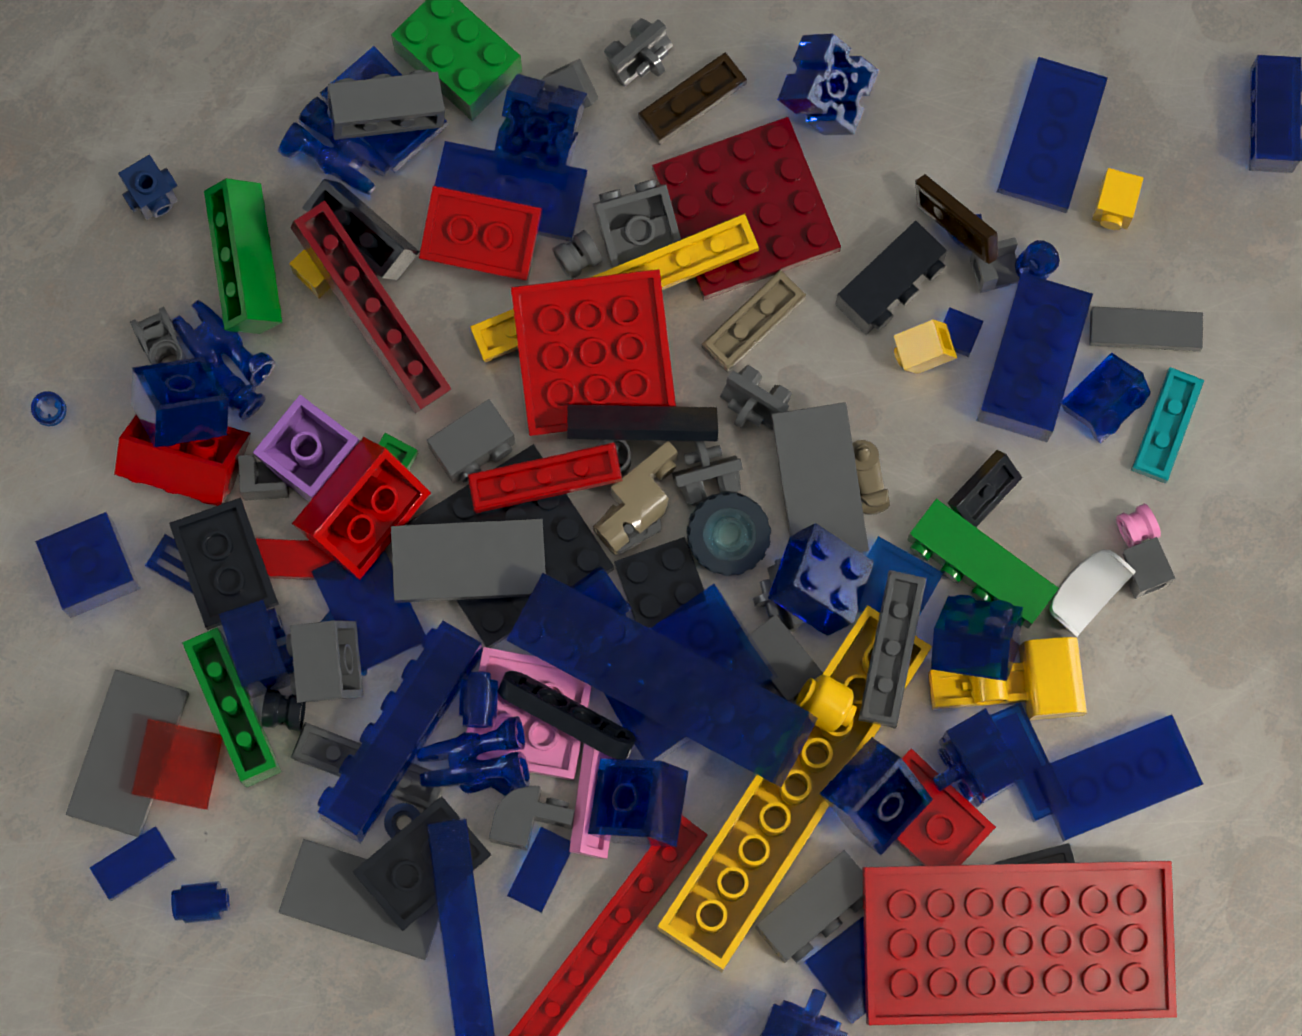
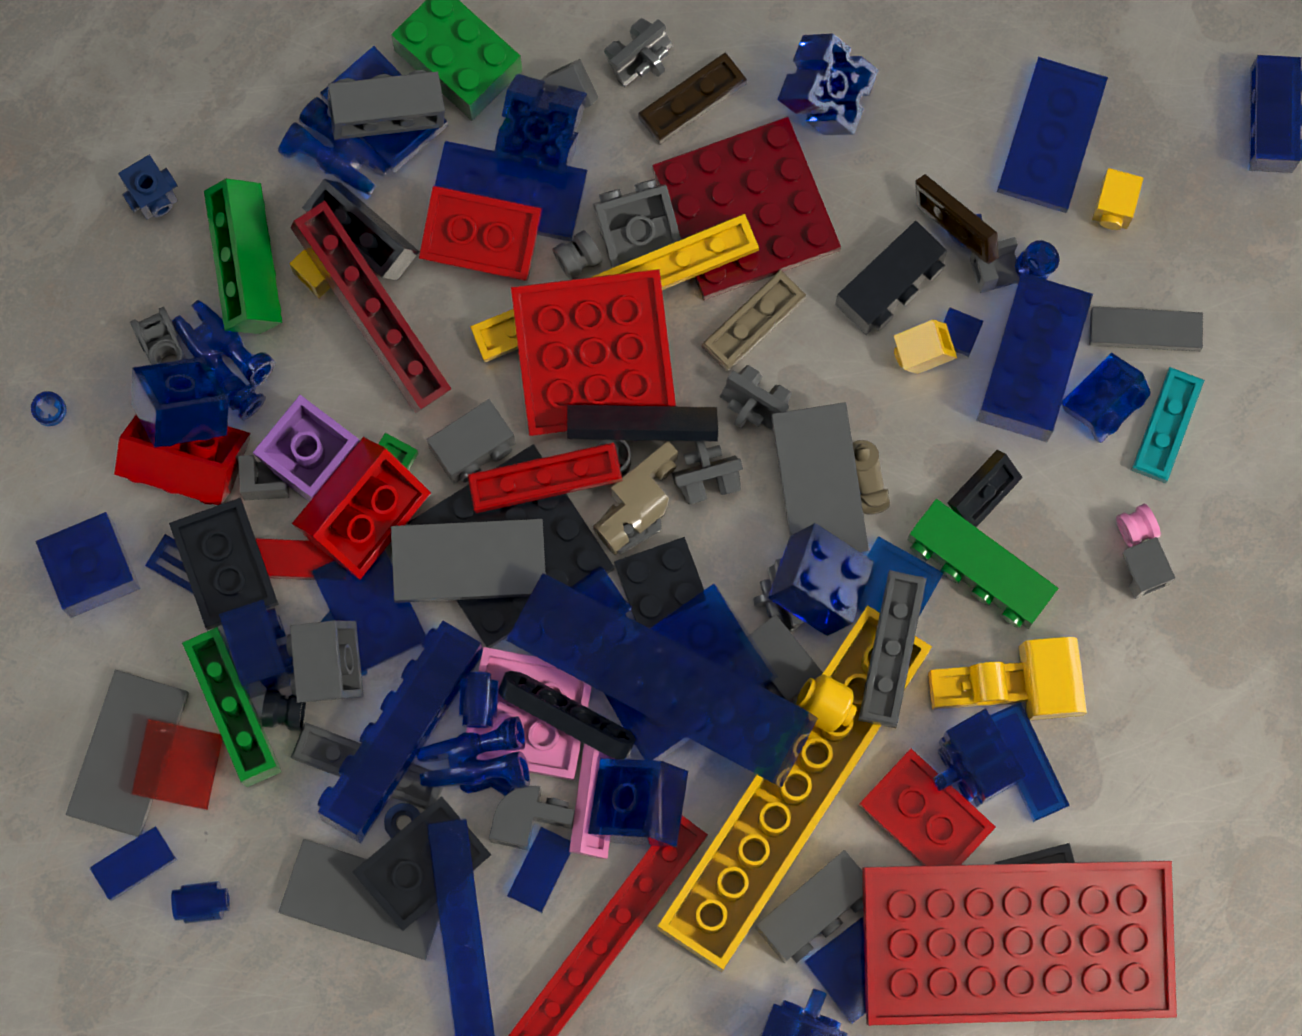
(751, 540): black wheel -> none
(876, 796): clear blue brick -> none
(977, 637): clear blue brick -> none
(1089, 589): white piece -> none
(1117, 777): clear blue tile -> none

